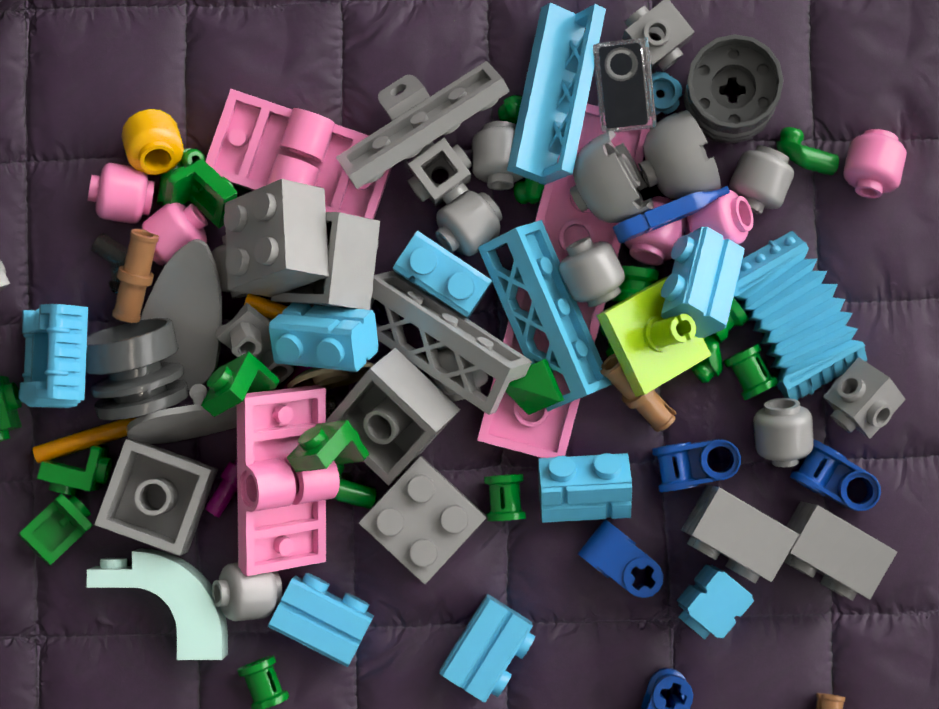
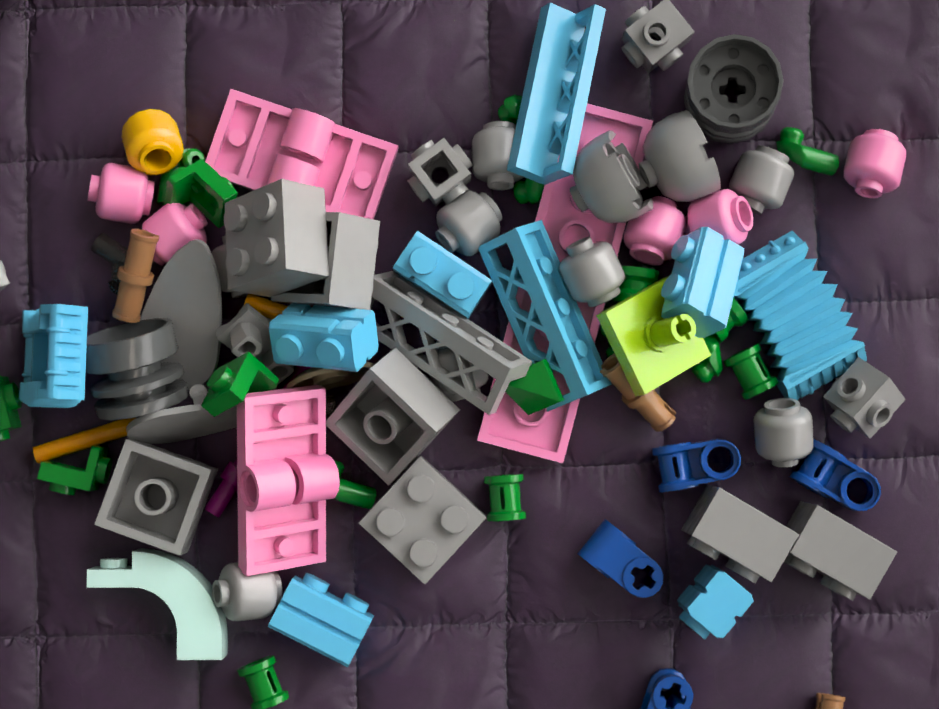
(56, 528): green bracket -> none
(325, 444): green bracket -> none
(419, 120): light grey plate -> none
(487, 648): medium azure brick -> none
(585, 487): medium azure brick -> none
(624, 85): slope -> none
(666, 214): blue piece -> none
(671, 89): medium azure plate -> none

